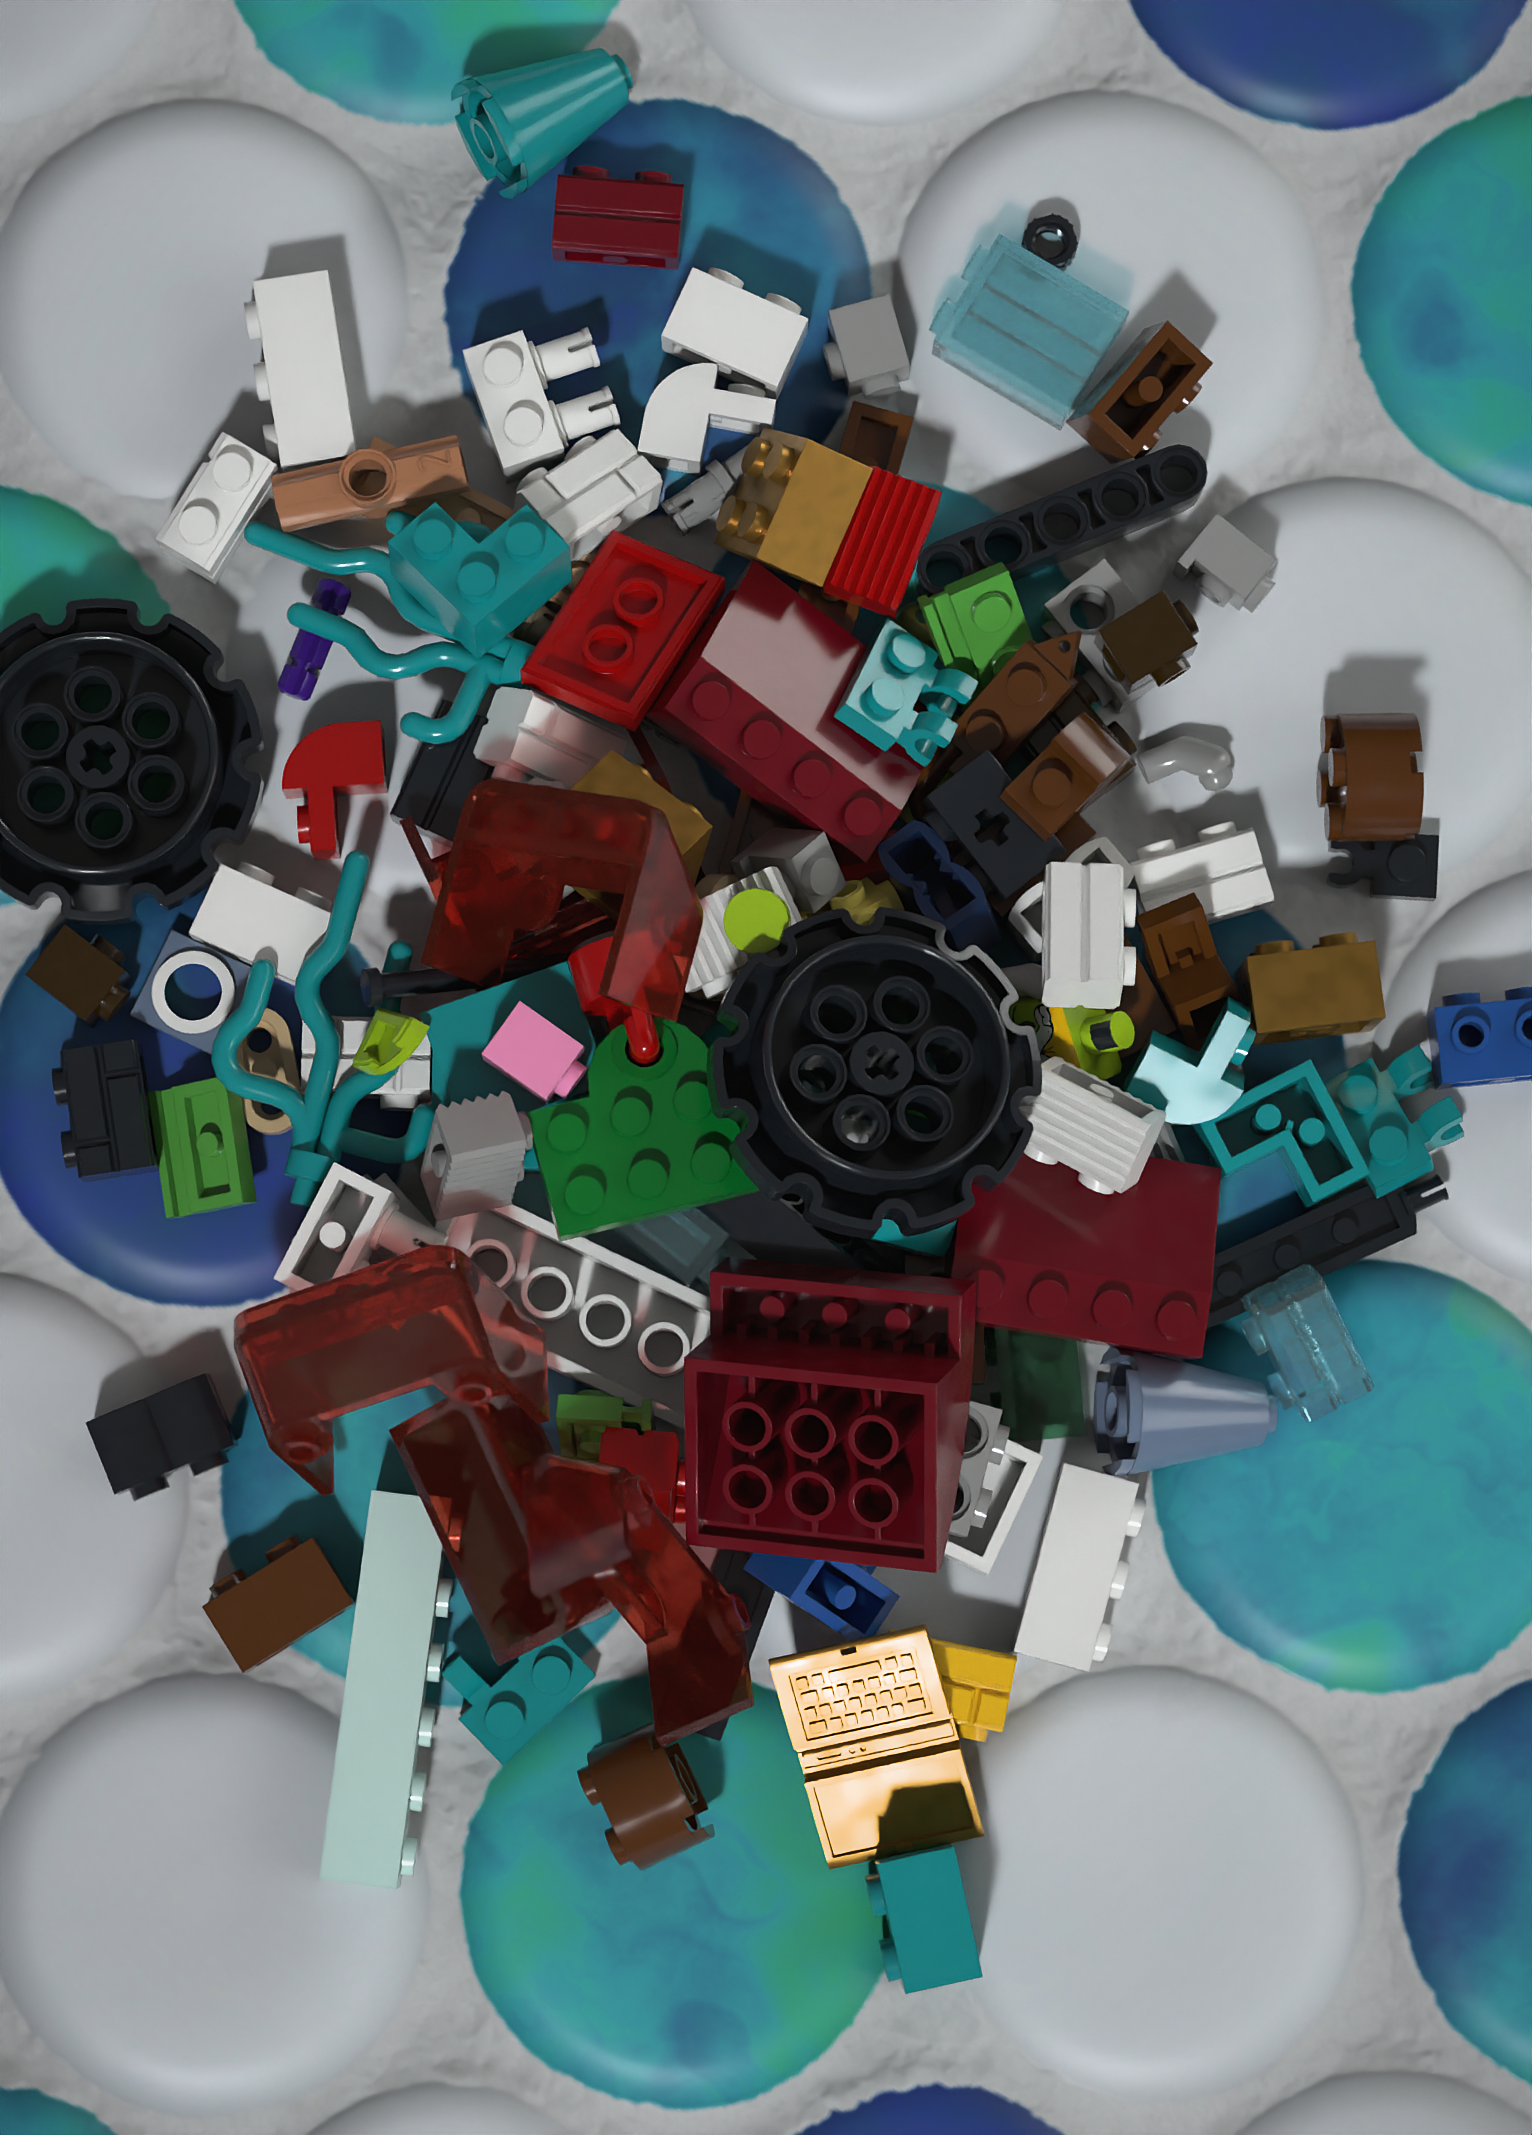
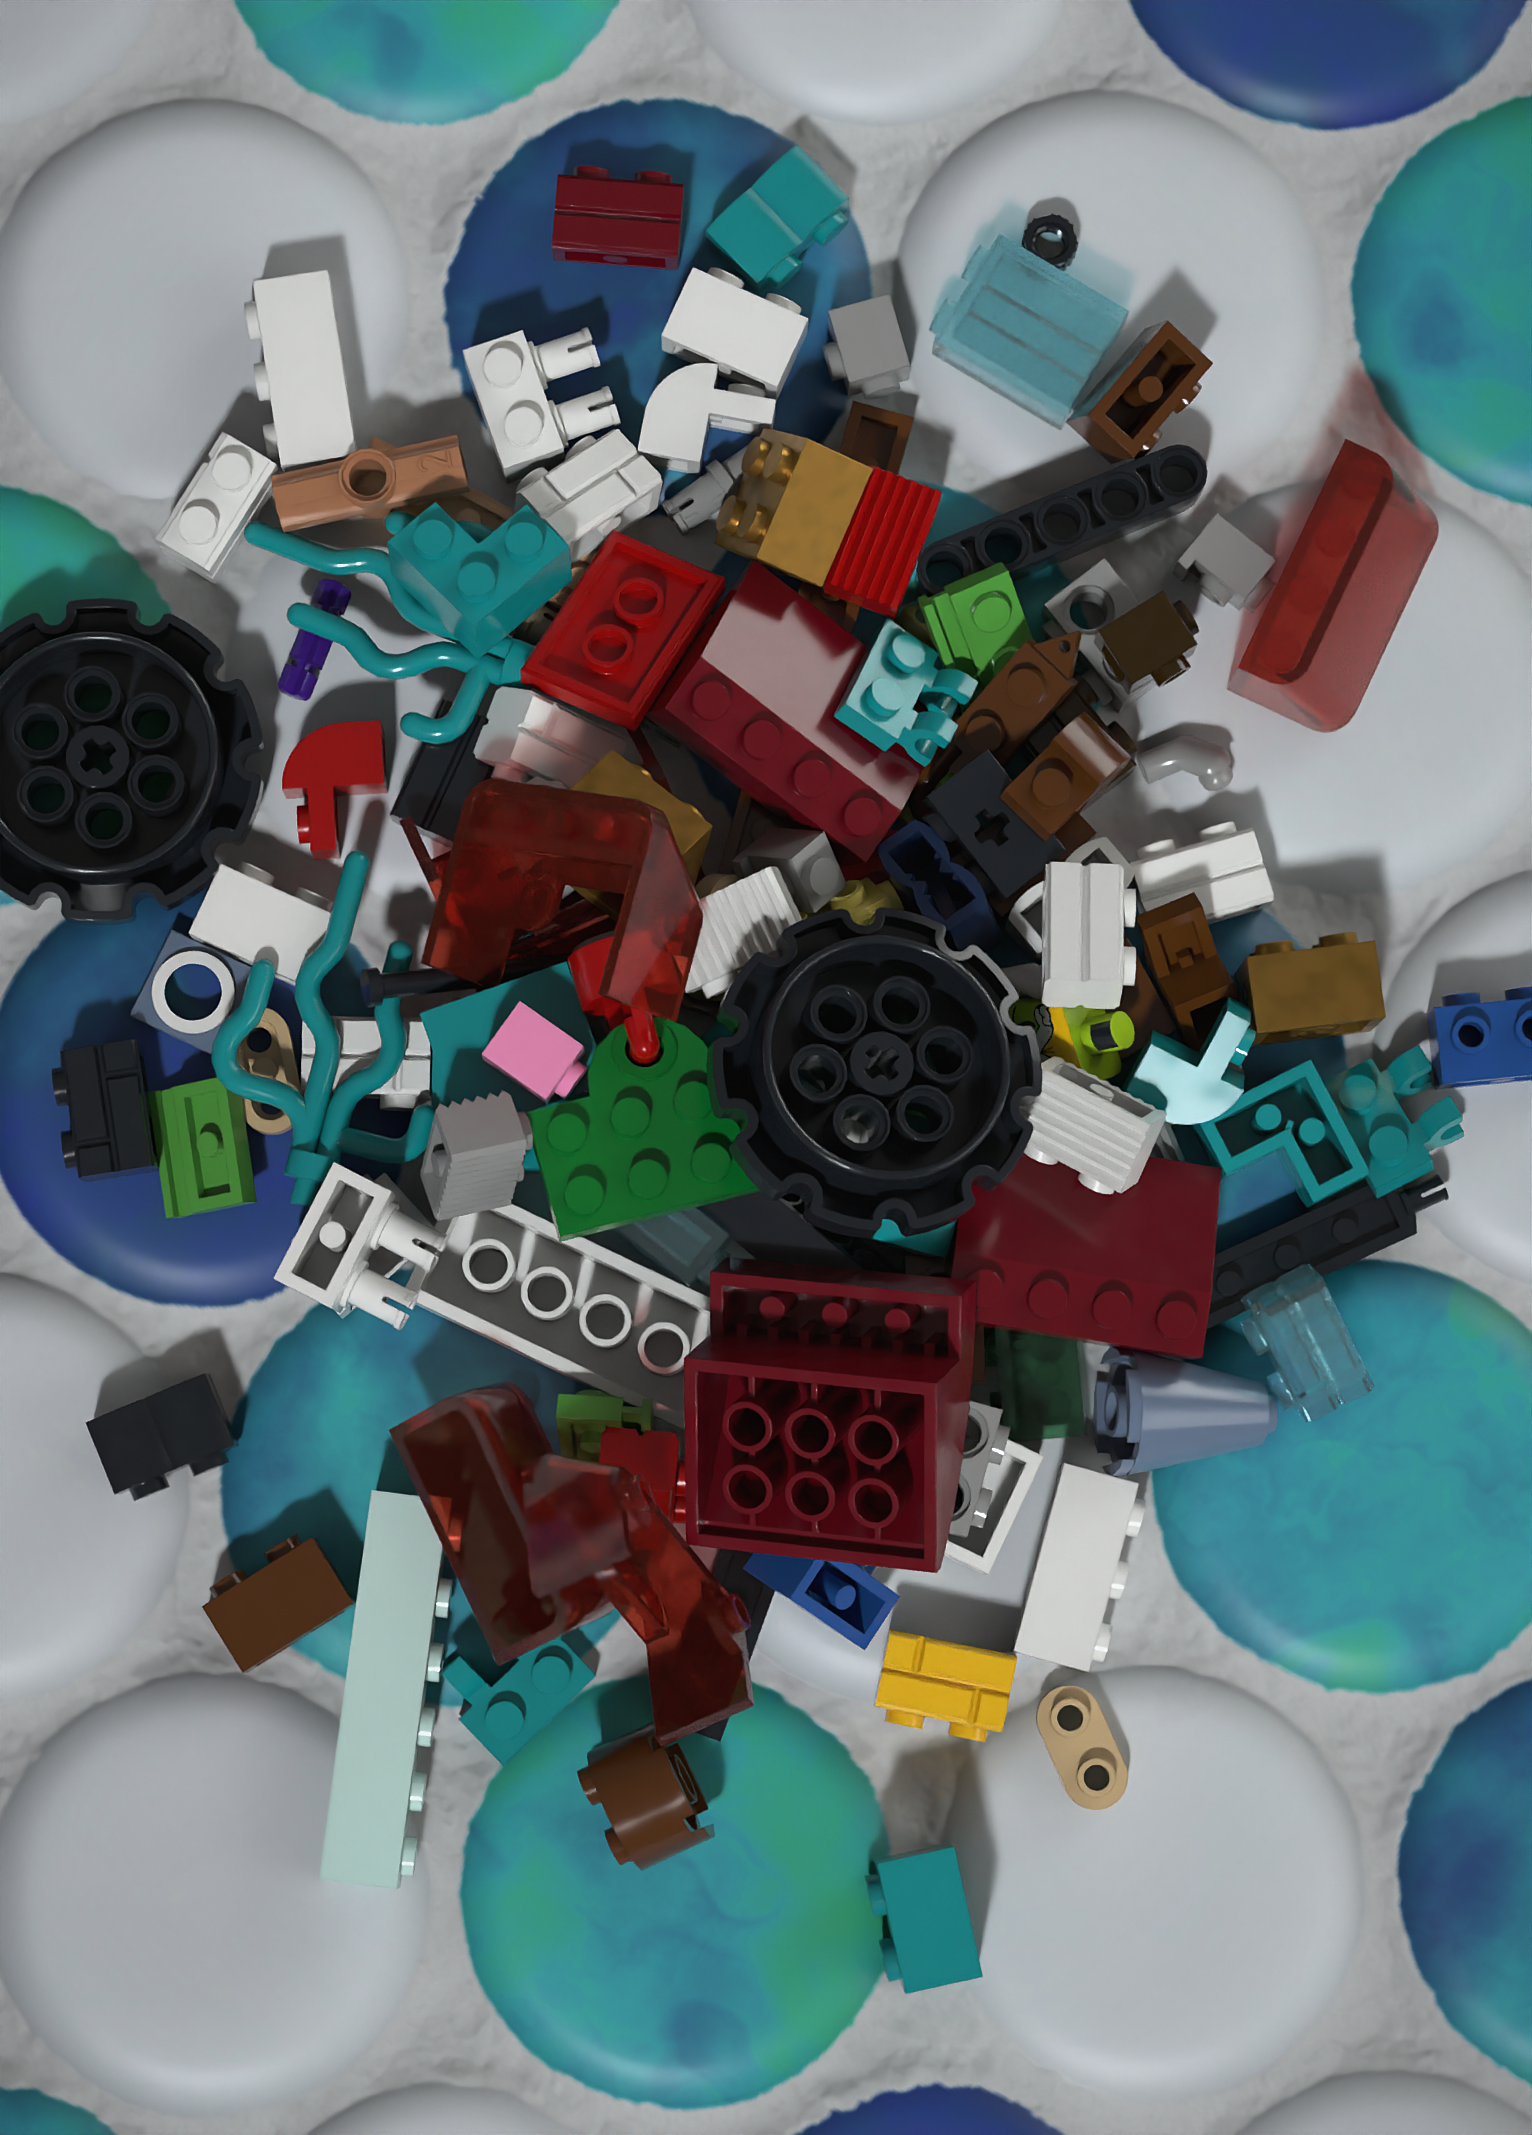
(83, 975): dark brown brick -> none
(380, 1337): clear red windscreen -> none
(388, 1042): lime tile -> none
(538, 113): teal cone -> none
(756, 920): lime tile -> none
(779, 220): none -> teal brick
(877, 1746): piece -> none
(1082, 1747): none -> tan plate
(1339, 594): none -> clear red windscreen
(1371, 777): reddish brown brick -> none
(1395, 867): black plate -> none

